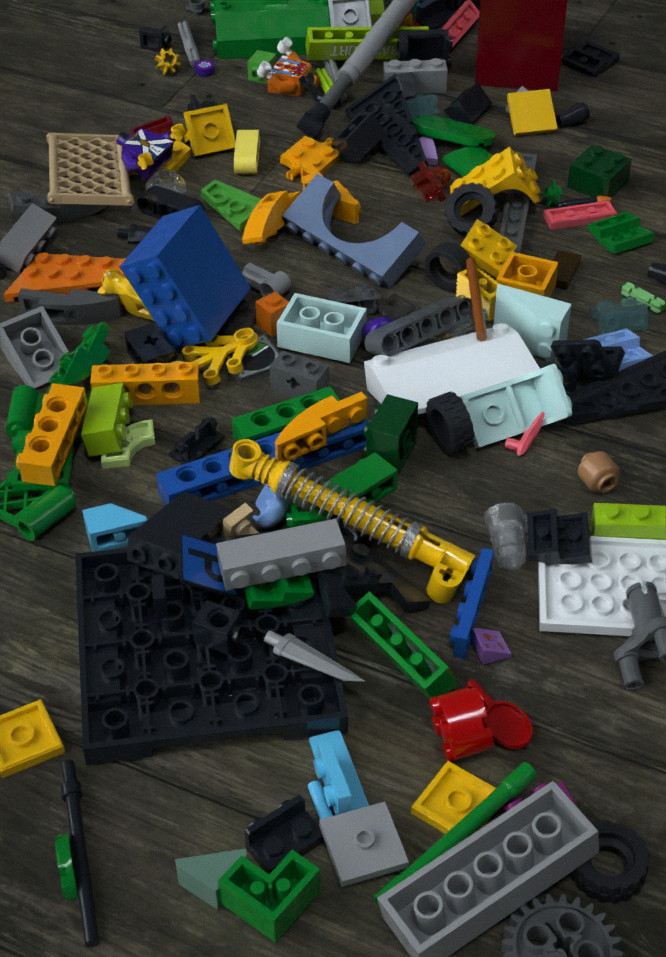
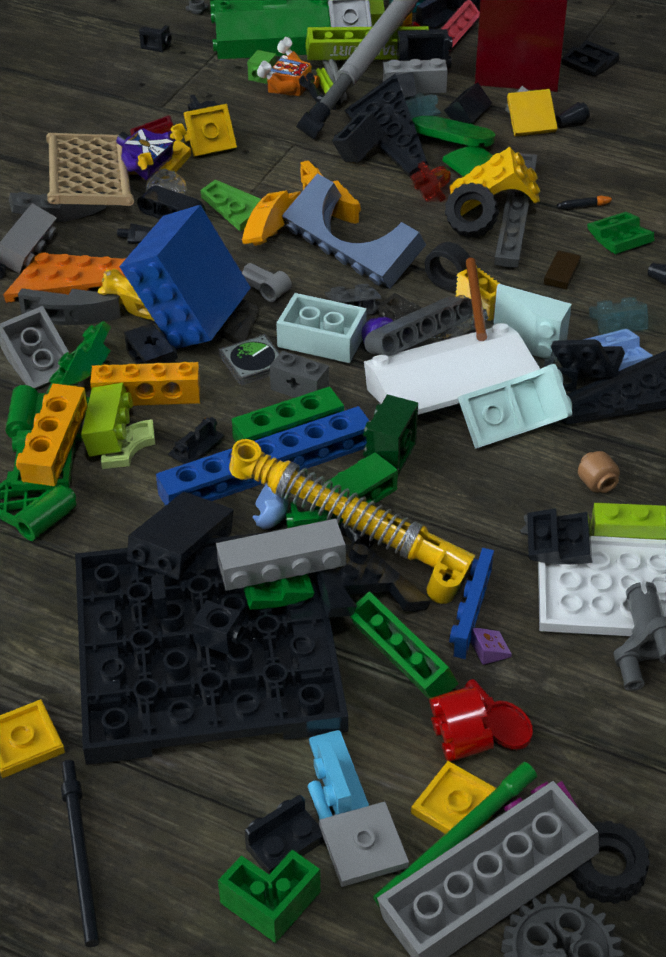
(66, 866): green tile -> none
(110, 526): medium azure slope -> none
(168, 55): yellow gear -> none
(188, 43): light grey axle -> none
(200, 566): blue piece -> none
(202, 873): sand green slope -> none
(204, 67): tile -> none
(238, 522): tan bracket -> none
(242, 341): yellow plant -> none
(246, 152): light yellow beam -> none
(269, 311): orange brick -> none
(298, 651): light grey bar -> none
(310, 428): light orange slope -> none
(319, 154): light orange plate -> none
(429, 150): lavender tile -> none
(450, 423): black tyre -> none
(487, 247): yellow plate -> none
(507, 534): clear plant -> none
(528, 437): coral bar -> none
(529, 274): light orange brick -> none
(552, 194): green plate -> none
(578, 214): coral tile -> none
(599, 172): dark green brick -> none
(641, 295): bright green axle -> none

